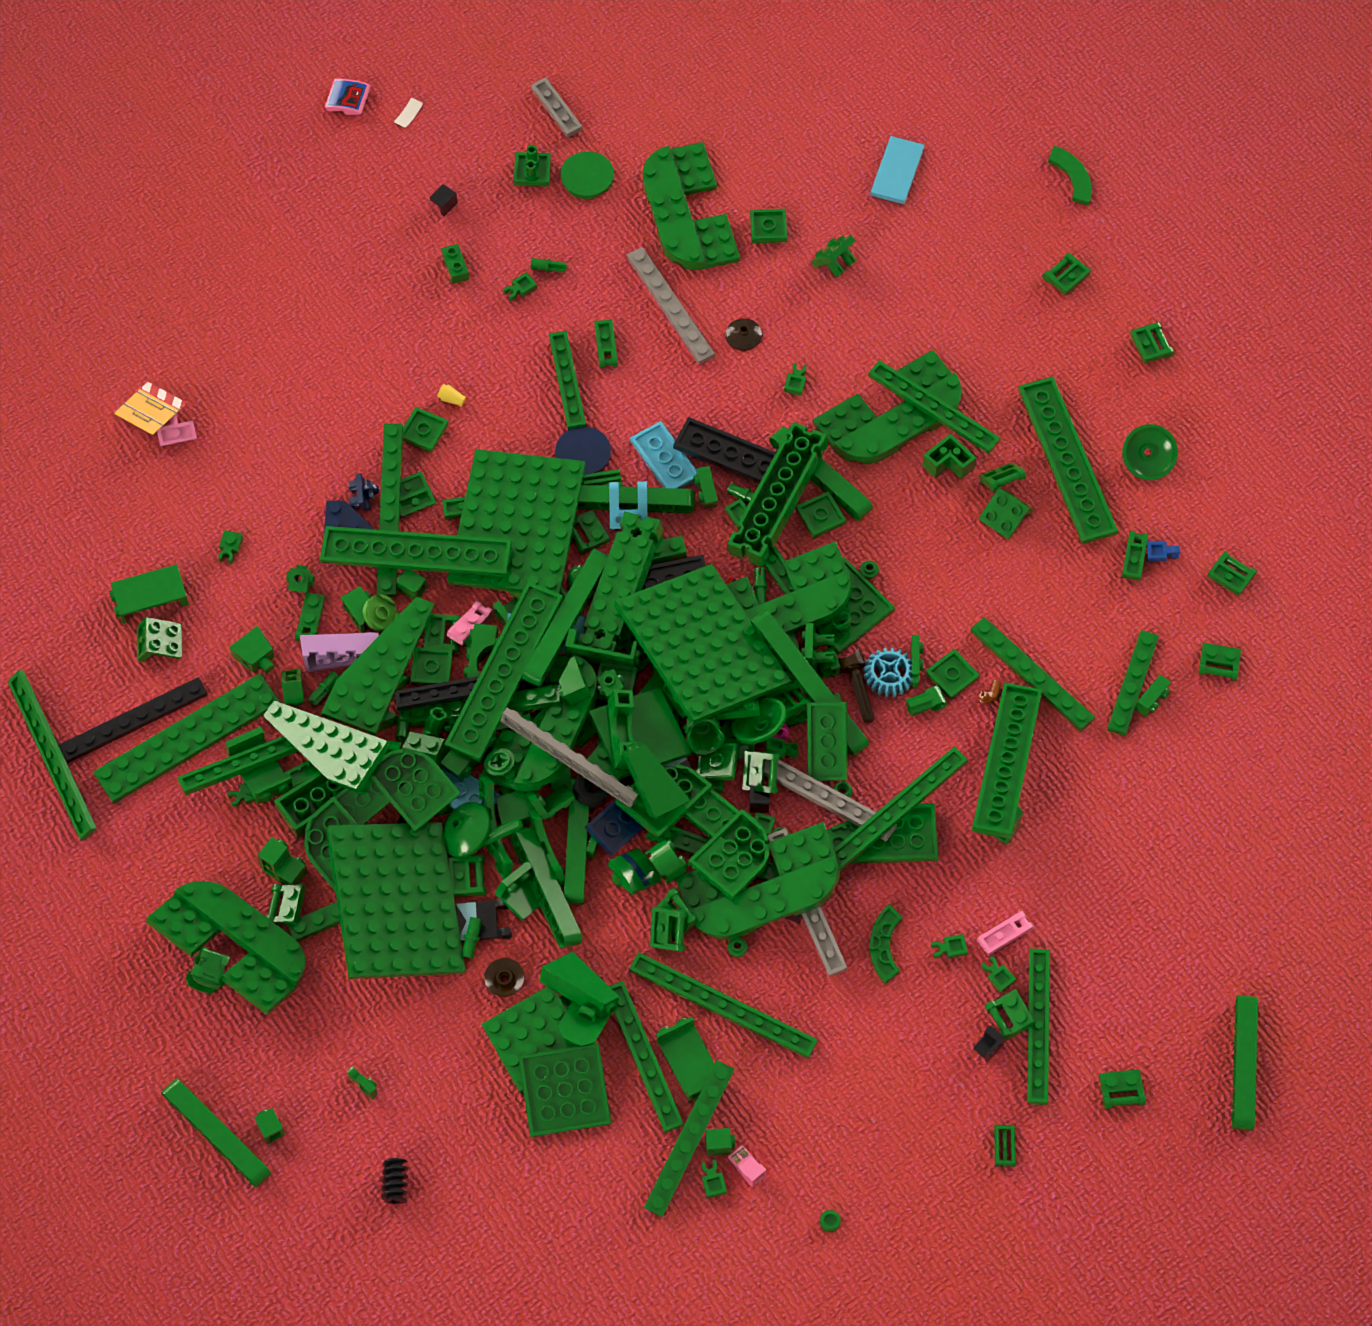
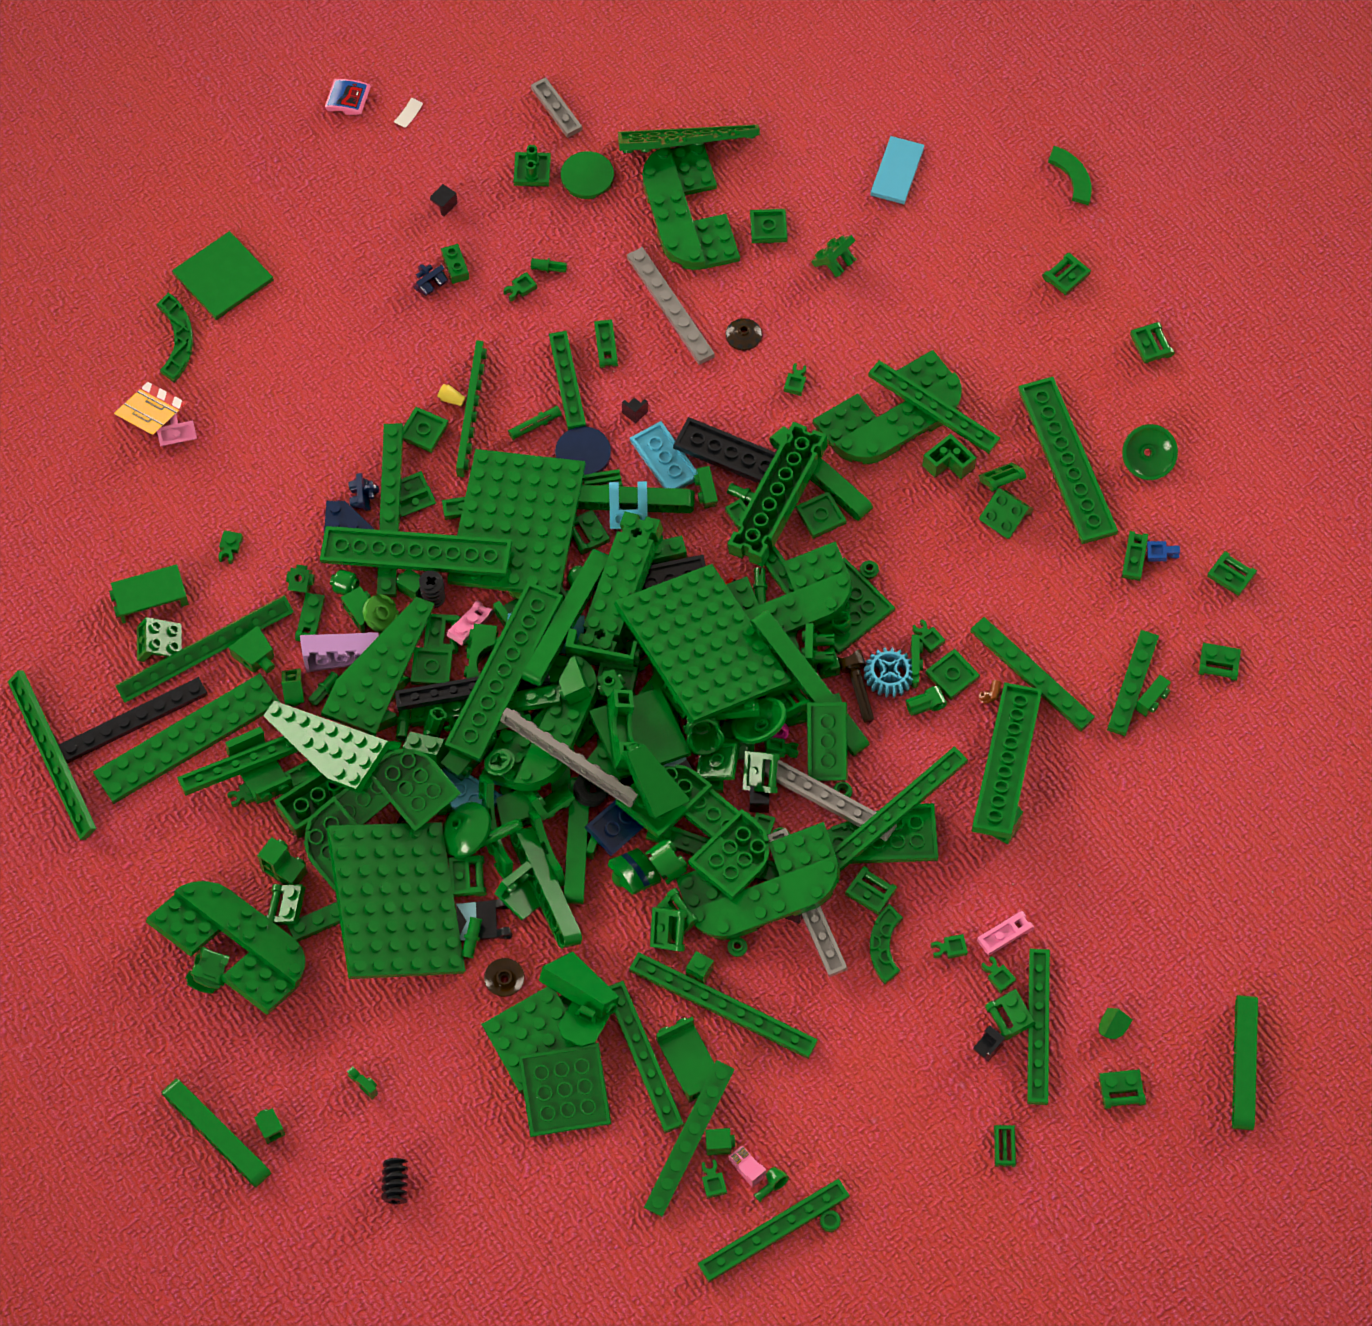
(182, 337): none -> green tile
(202, 649): none -> green plate
(222, 275): none -> green tile
(344, 582): none -> green head
(424, 283): none -> dark blue hips
(432, 588): none -> black piece
(470, 414): none -> green plate
(553, 412): none -> green pin
(635, 409): none -> panel
(655, 139): none -> green wing
(699, 967): none -> green brick
(773, 1230): none -> green plate
(776, 1180): none -> green bar
(867, 894): none -> green plate
(930, 637): none -> green plate
(1114, 1023): none -> green brick

